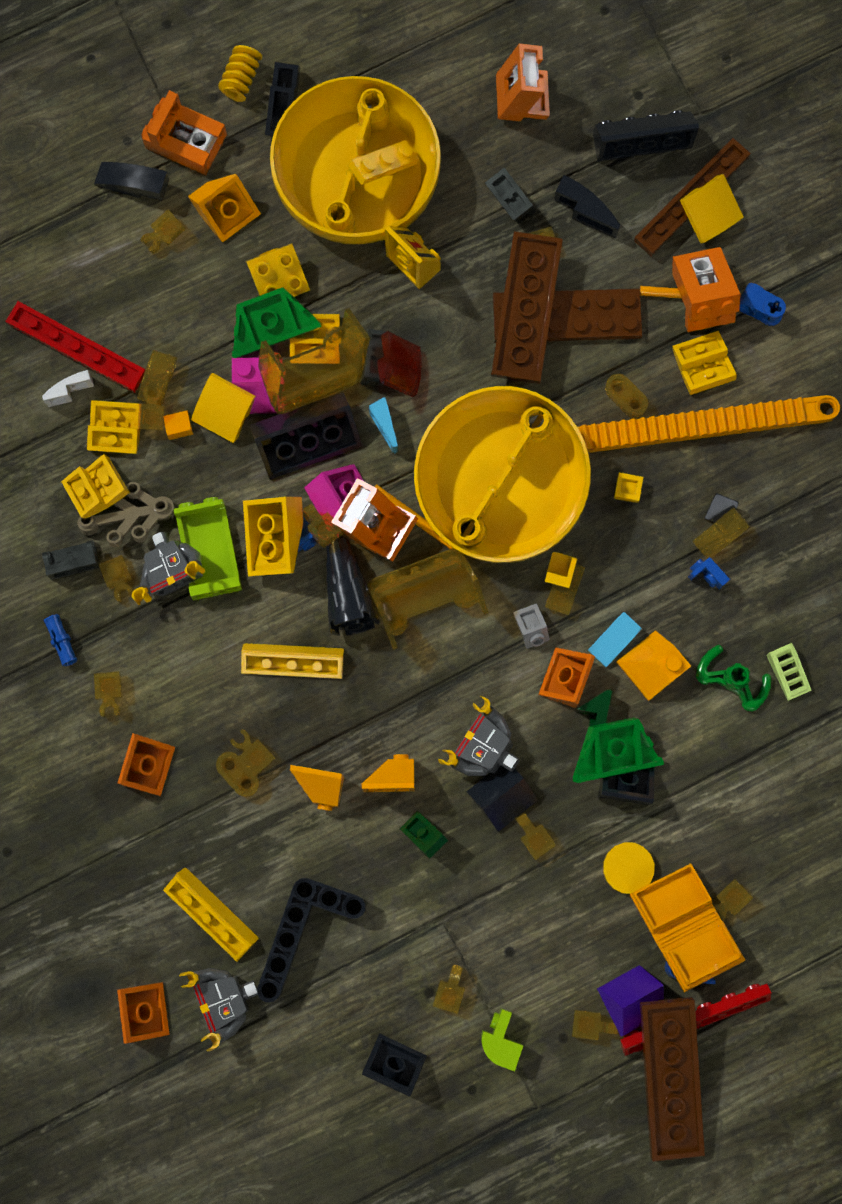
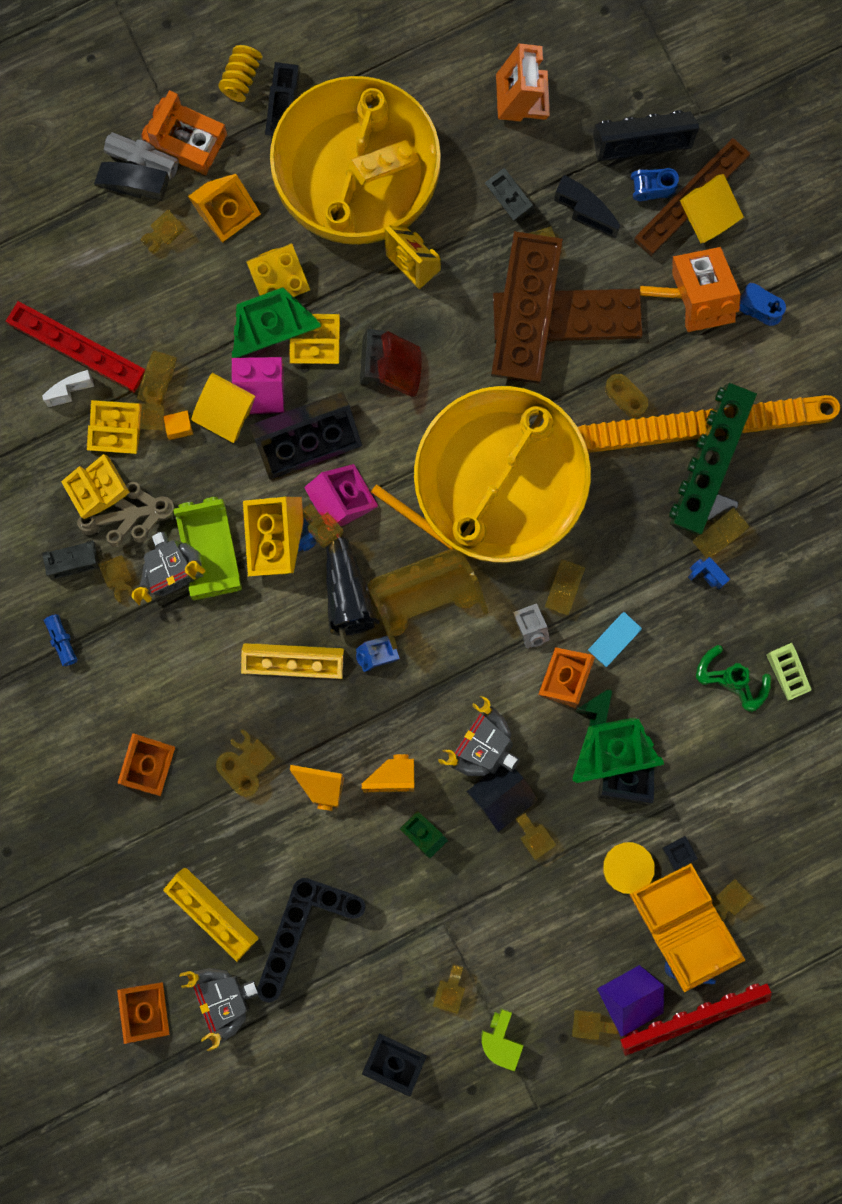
(107, 688): clear yellow plate -> none
(140, 154): none -> light grey piece
(317, 371): clear yellow windscreen -> none
(374, 520): orange brick -> none
(376, 653): none -> blue bracket
(381, 416): medium azure slope -> none
(561, 569): yellow panel -> none
(628, 487): yellow plate -> none
(652, 185): none -> blue piece
(653, 664): light orange slope -> none
(672, 1079): reddish brown plate -> none
(679, 853): none -> black plate
(704, 363): yellow slope -> none
(742, 402): none -> dark green brick

